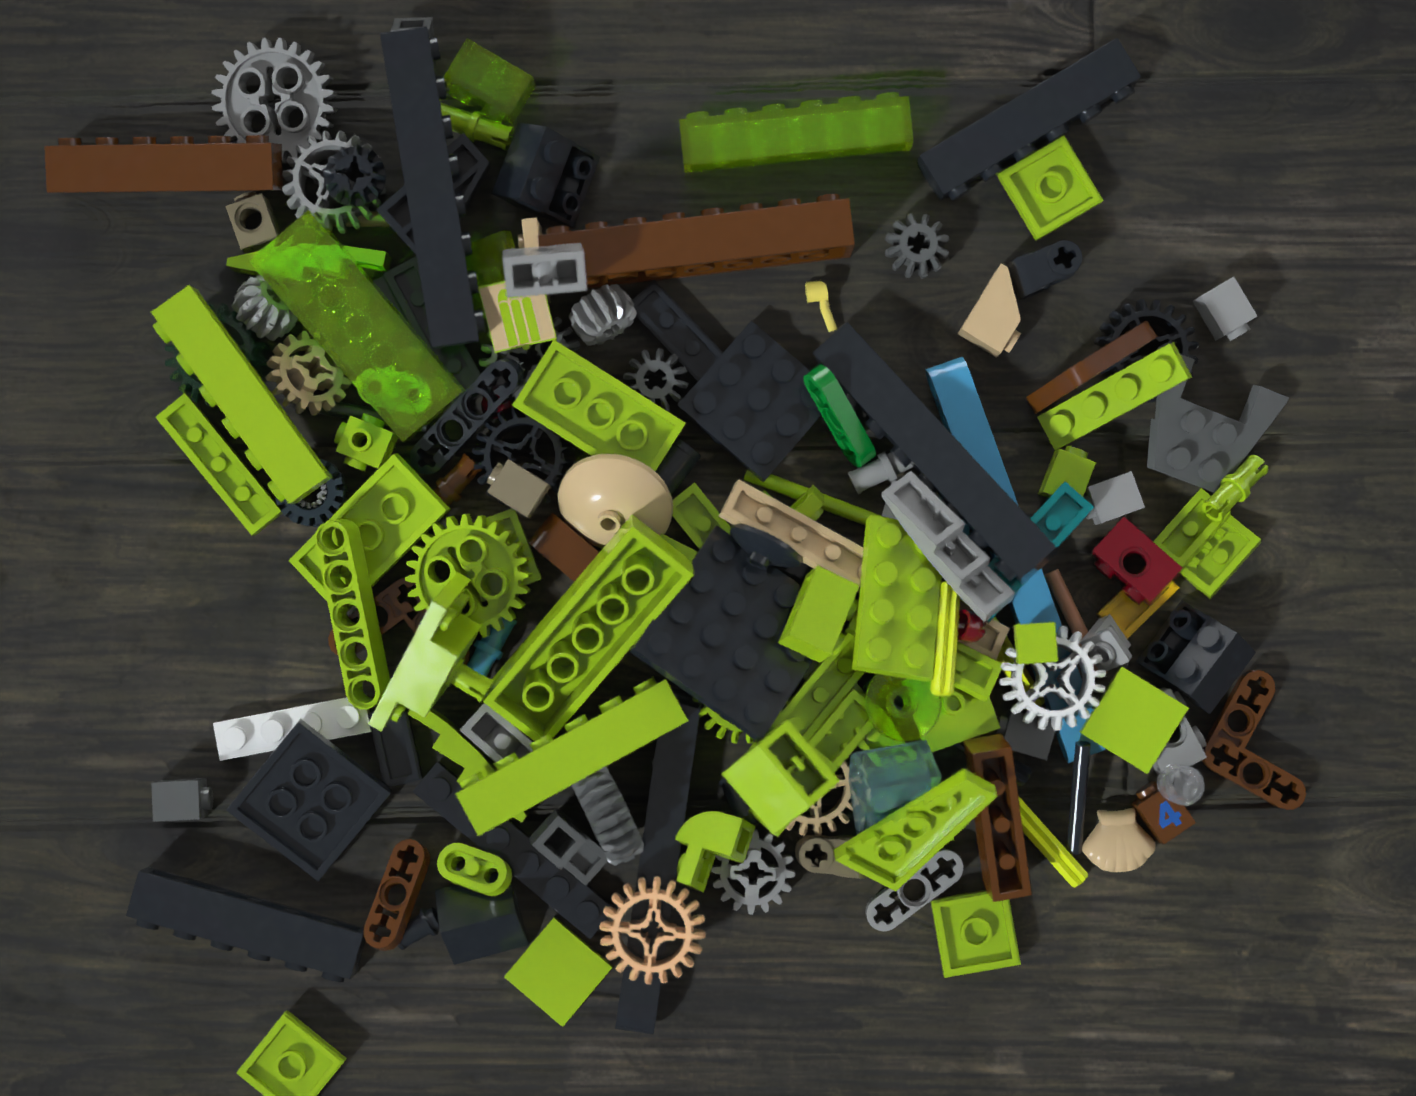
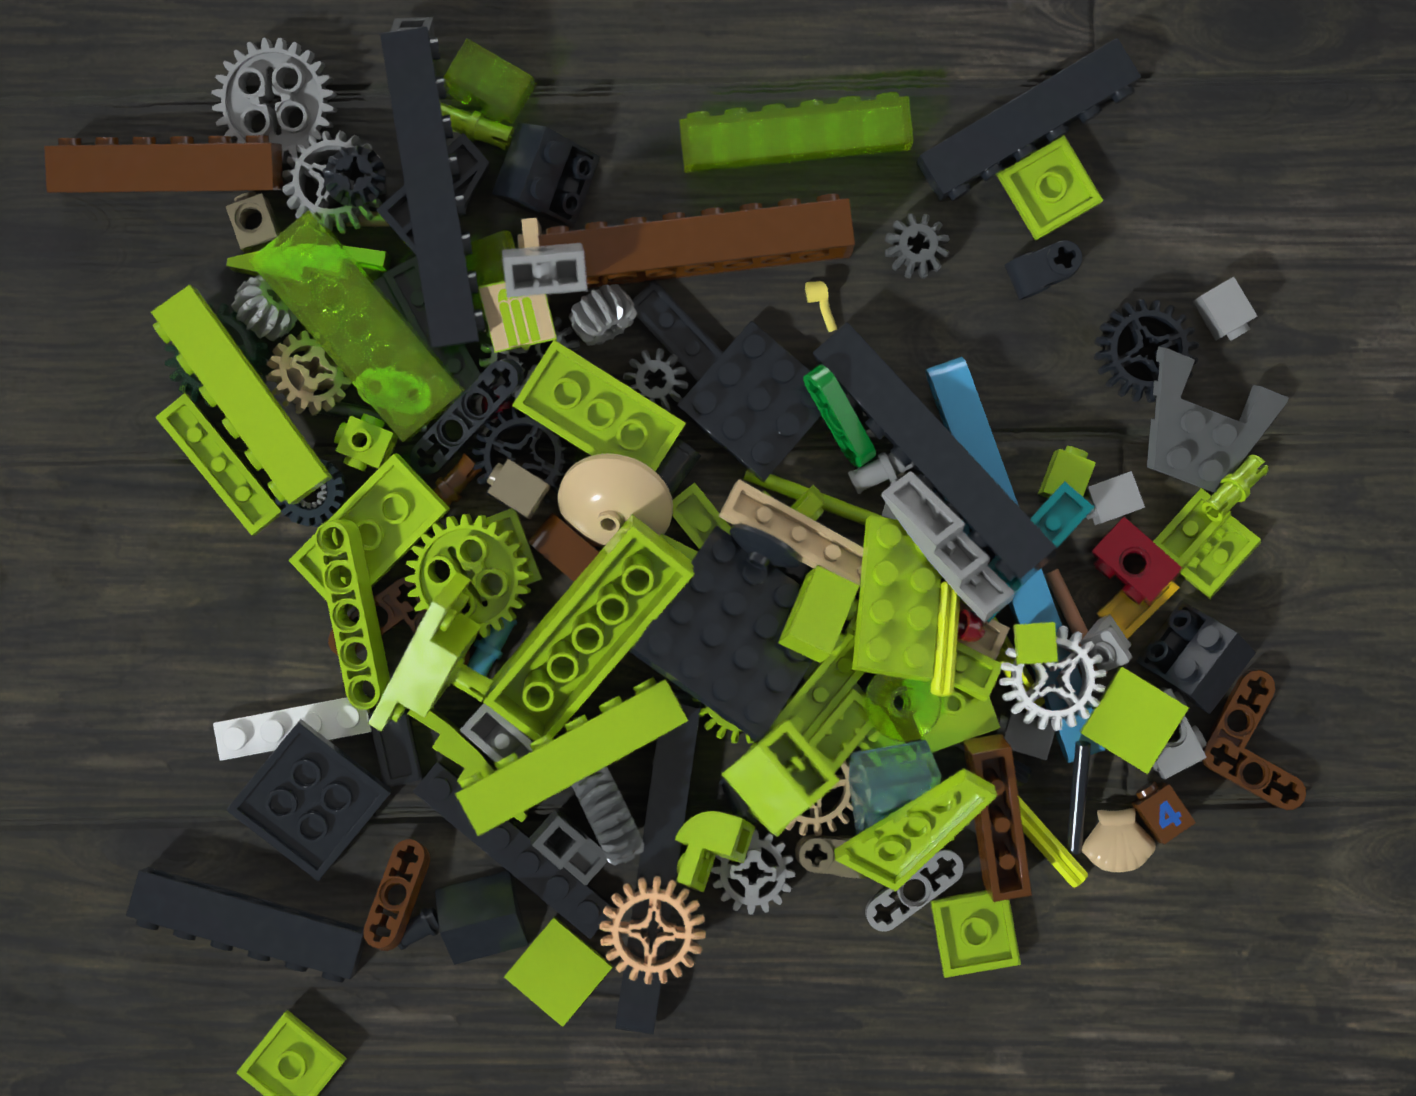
(181, 799): dark grey brick -> none
(477, 869): lime plate -> none
(994, 316): tan slope -> none
(1091, 366): reddish brown beam -> none
(1114, 396): lime plate -> none
(1187, 785): clear wheel -> none

